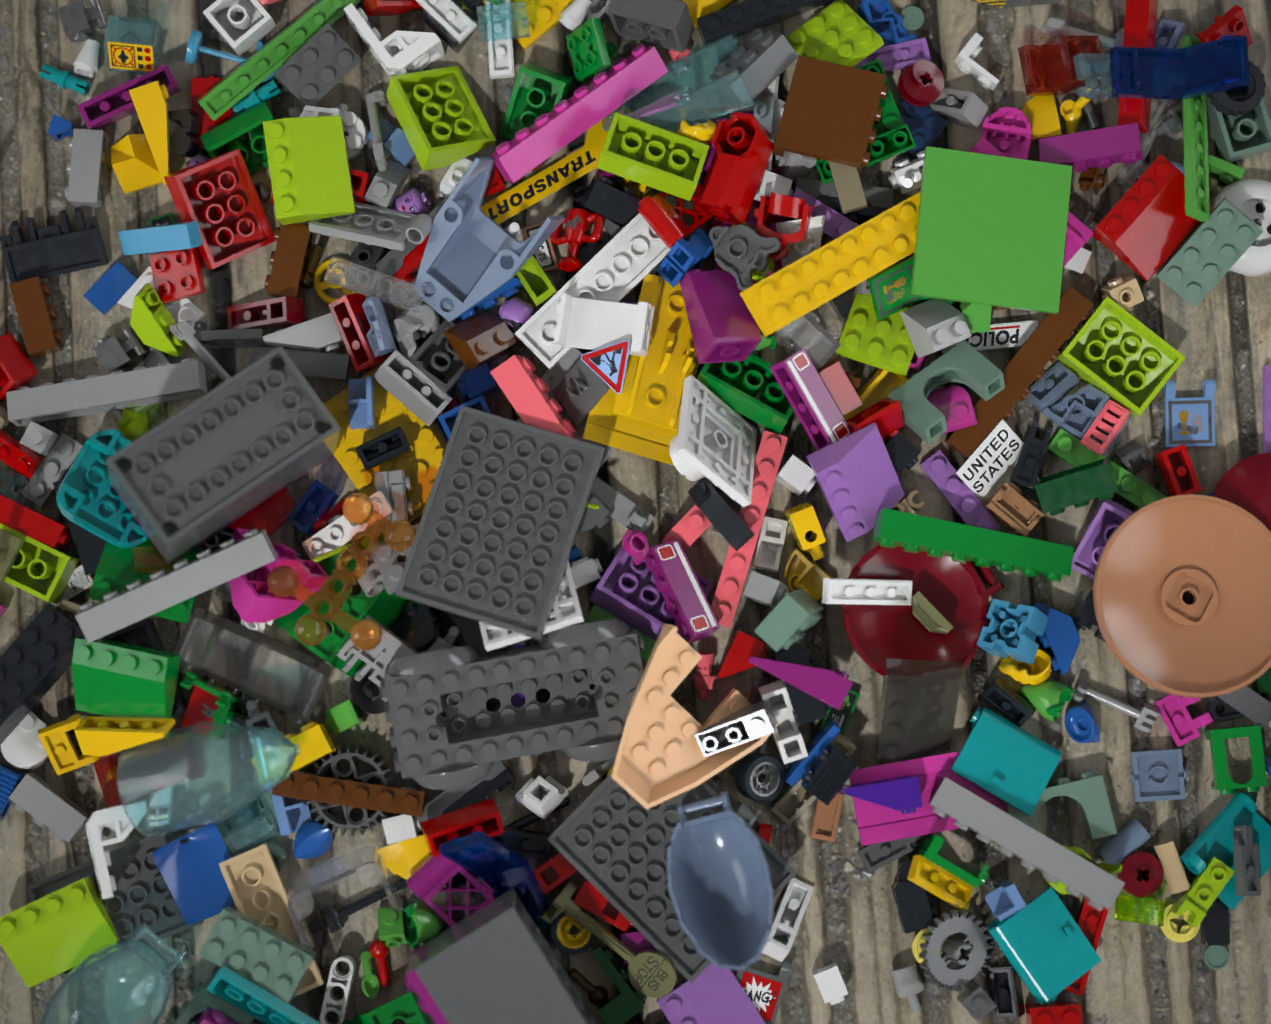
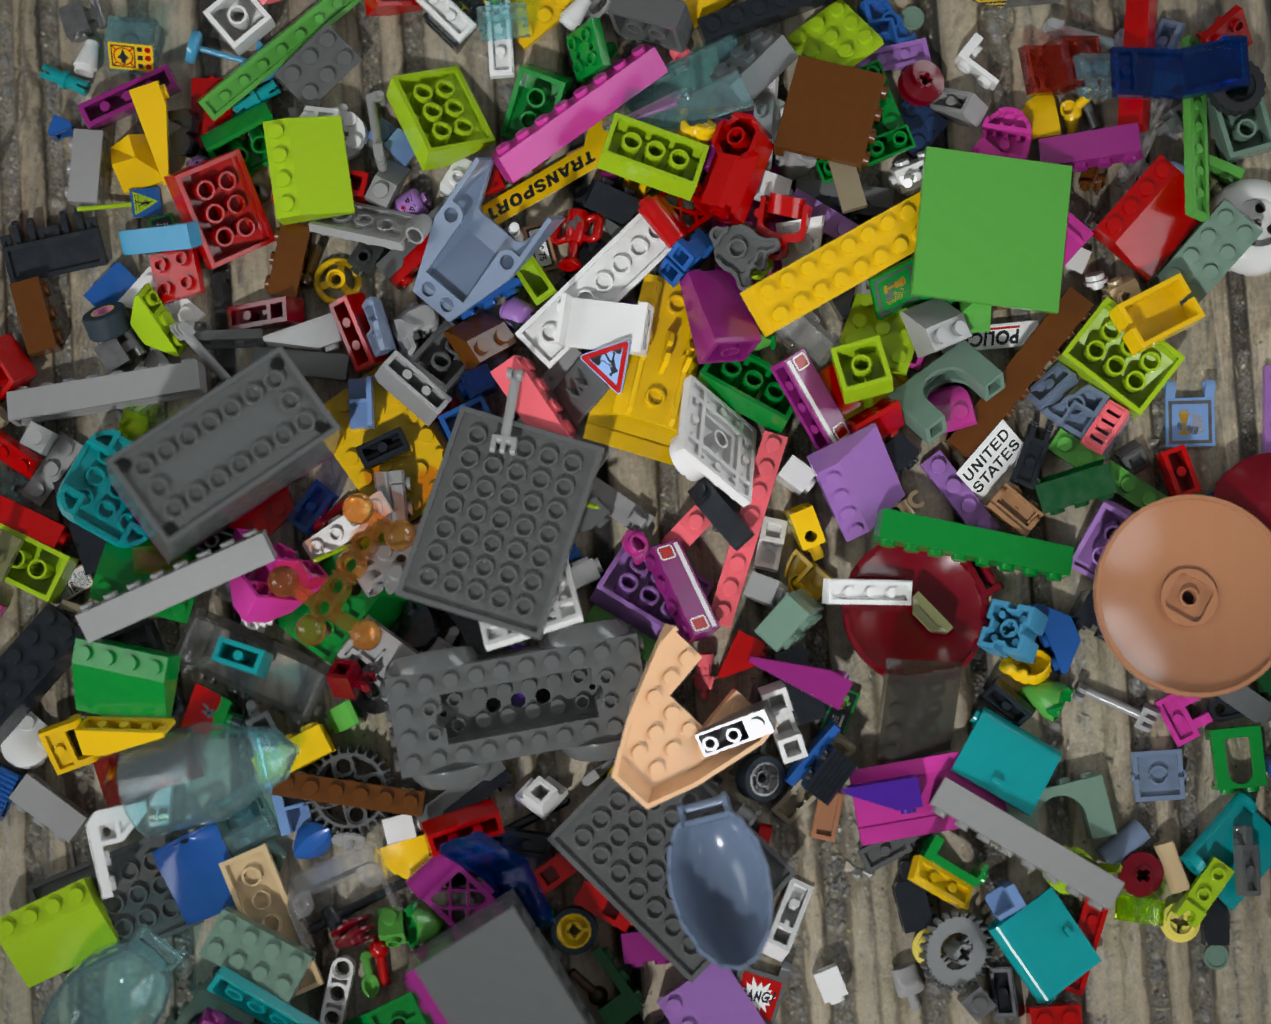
(106, 321): none -> black wheel
(144, 203): none -> piece
(224, 695): green flag -> none
(242, 657): none -> teal brick
(348, 680): none -> dark red brick
(348, 840): none -> light grey piece
(352, 933): none -> dark red piece
(376, 284): clear plate -> none
(402, 50): white bracket -> none
(505, 438): none -> light grey hinge
(648, 970): olive piece -> none
(862, 370): none -> lime piece
(1082, 724): blue piece -> none
(1095, 280): none -> white plate
(1156, 314): none -> yellow piece

